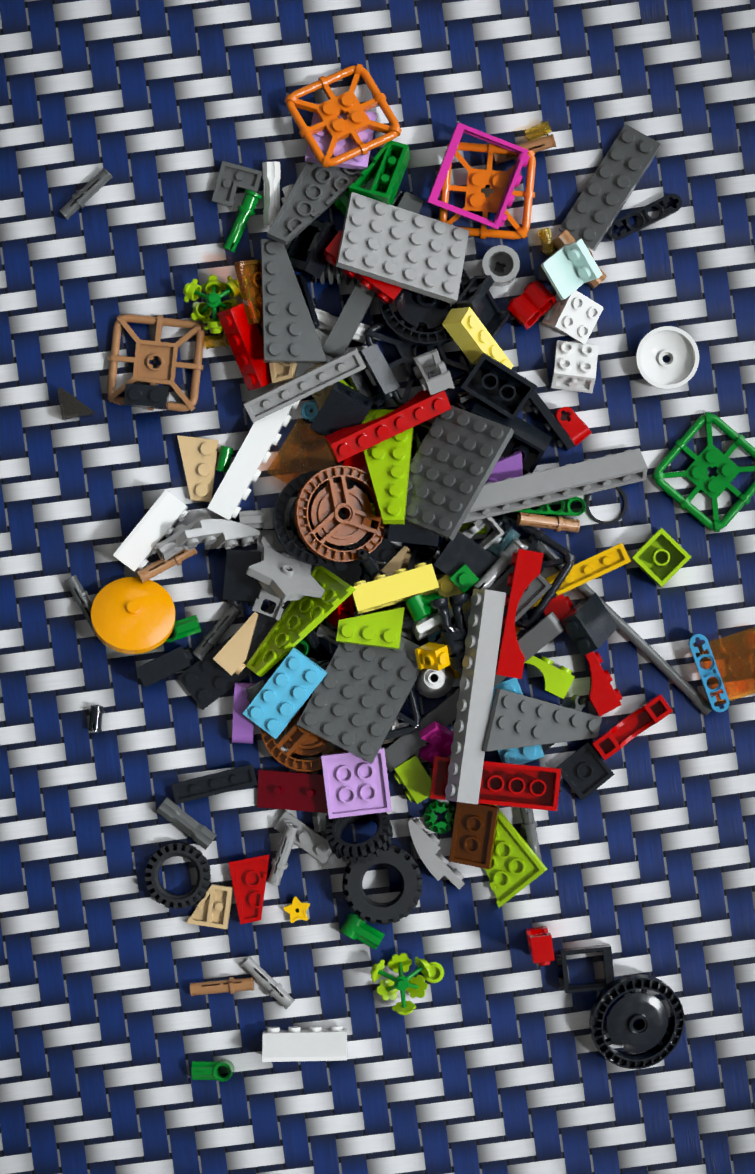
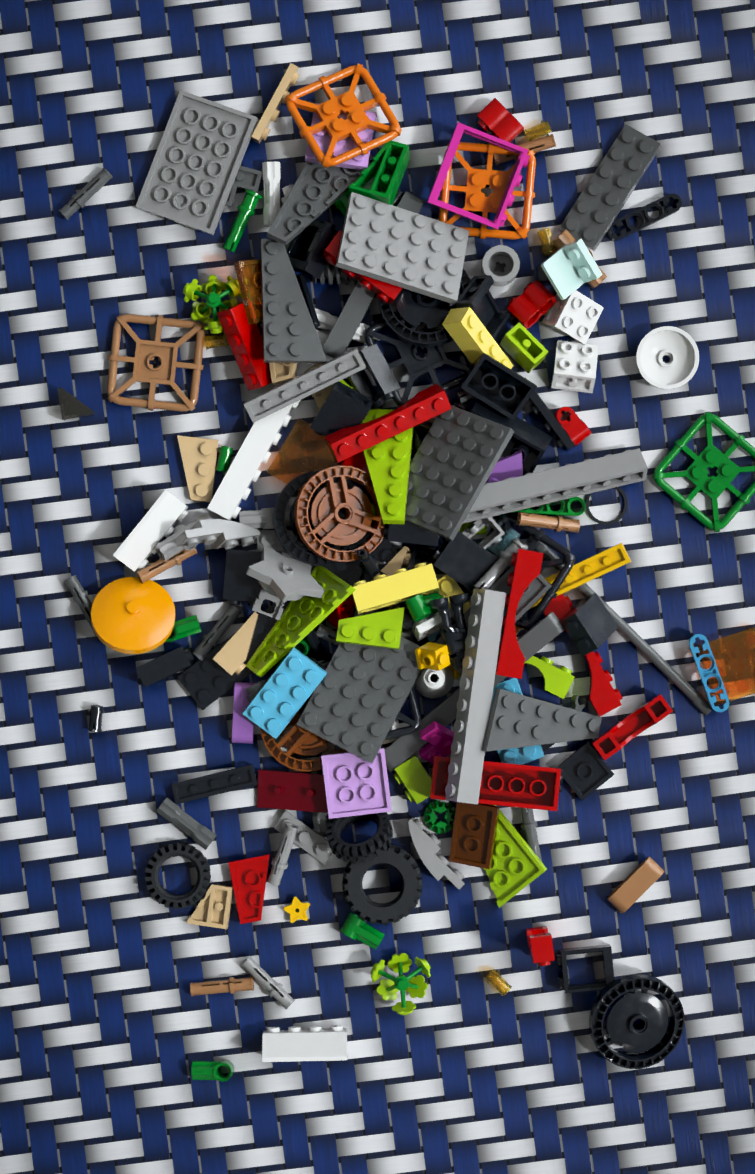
(146, 396): black brick -> none
(196, 162): none -> light grey plate
(271, 113): none -> tan plate
(305, 410): medium azure plate -> none
(432, 372): light grey window -> none
(436, 972): lime plate -> none
(463, 578): green plate -> none
(498, 981): none -> clear yellow pin
(499, 121): none -> red brick
(523, 347): none -> lime brick
(635, 885): none -> medium nougat beam
(660, 557): lime brick -> none

